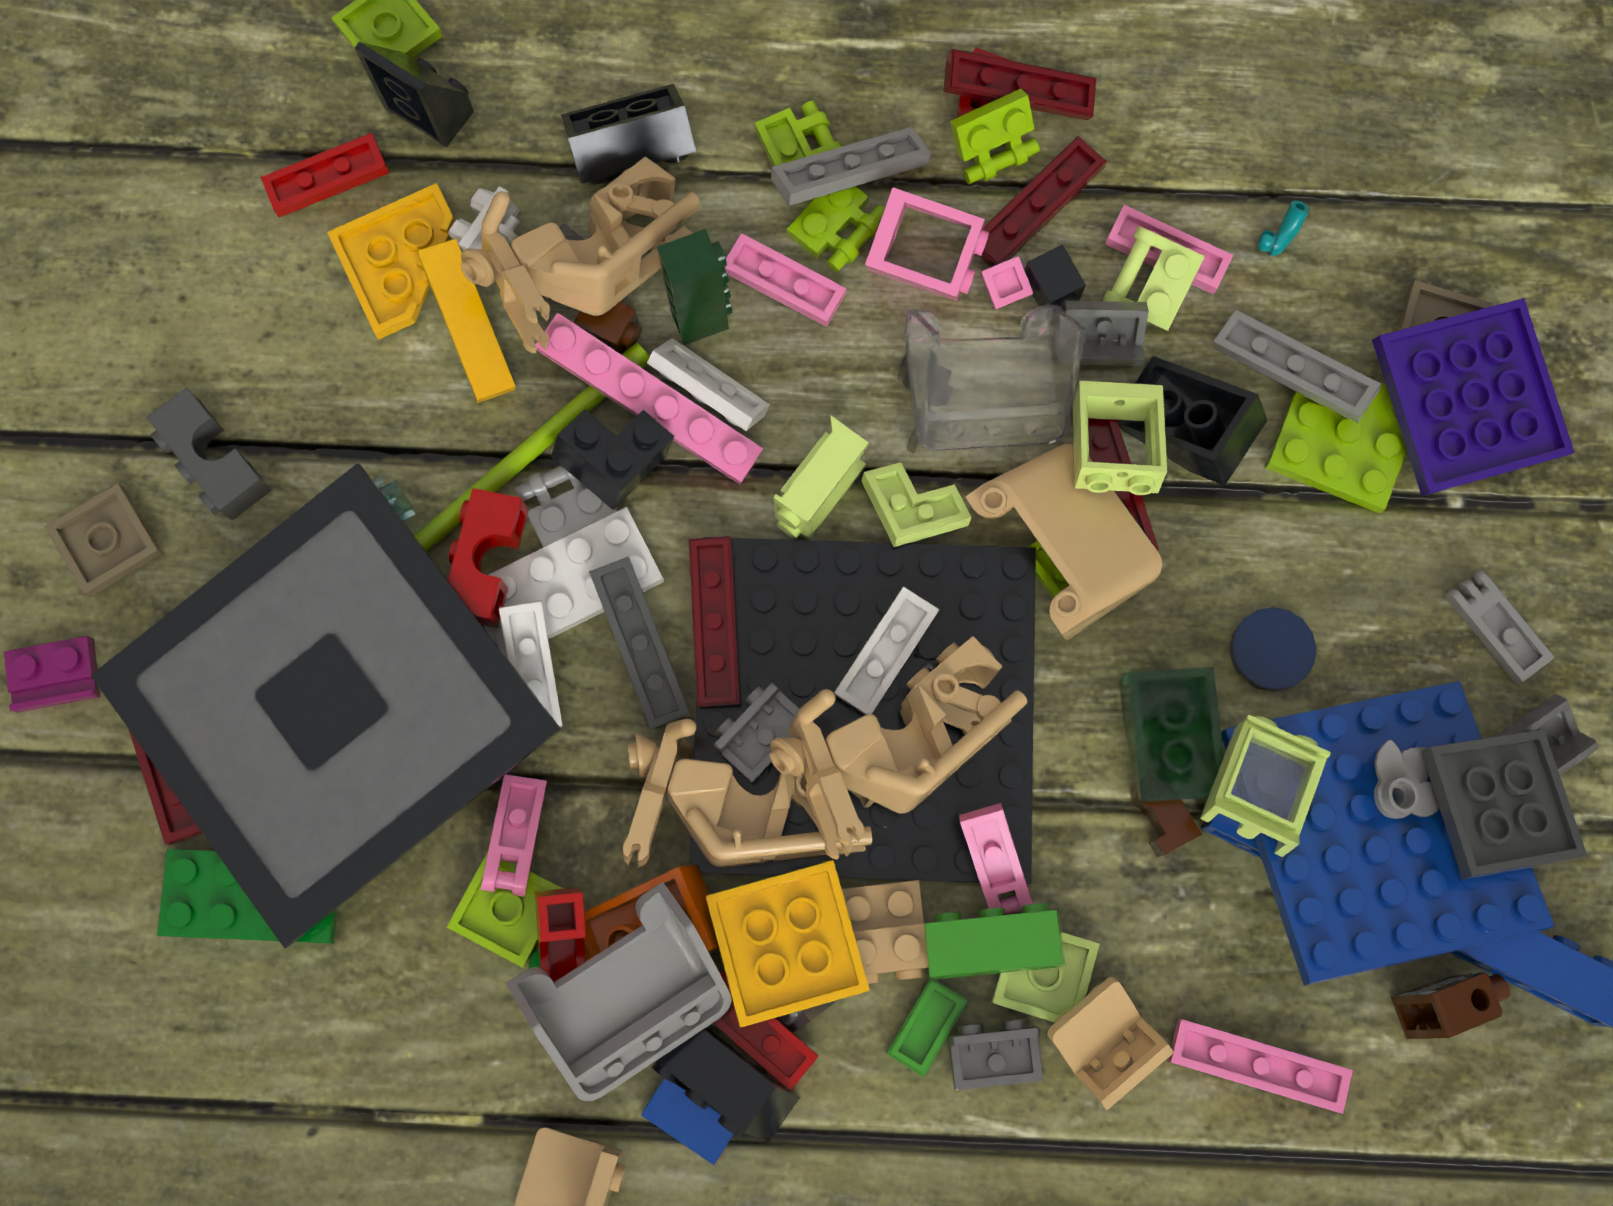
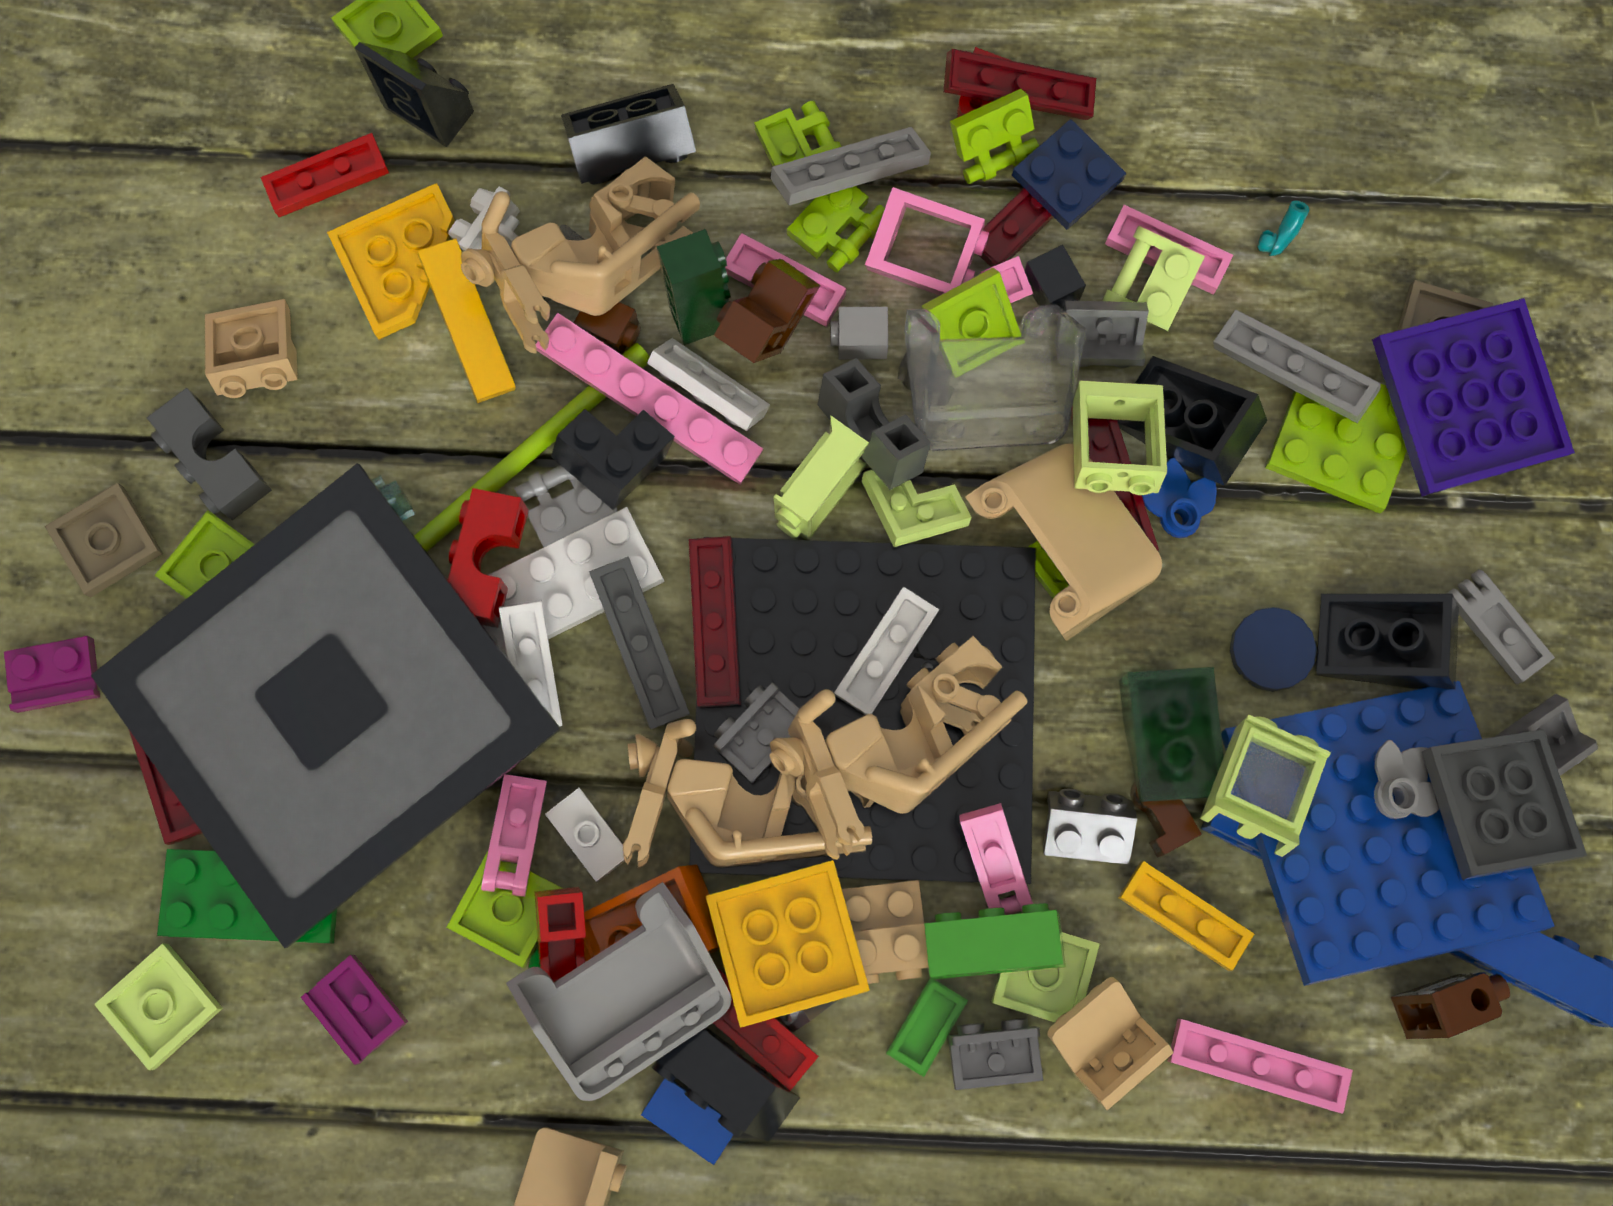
(158, 1006): none -> yellowish green plate
(202, 555): none -> lime plate
(250, 348): none -> tan plate
(354, 1009): none -> magenta plate
(587, 834): none -> white plate
(766, 318): none -> reddish brown brick
(861, 332): none -> light grey brick
(895, 448): none -> dark grey arch
(975, 309): none -> lime plate
(1068, 174): none -> dark blue plate
(1089, 826): none -> bracket
(1181, 497): none -> blue plate
(1186, 916): none -> yellow plate
(1389, 639): none -> black slope

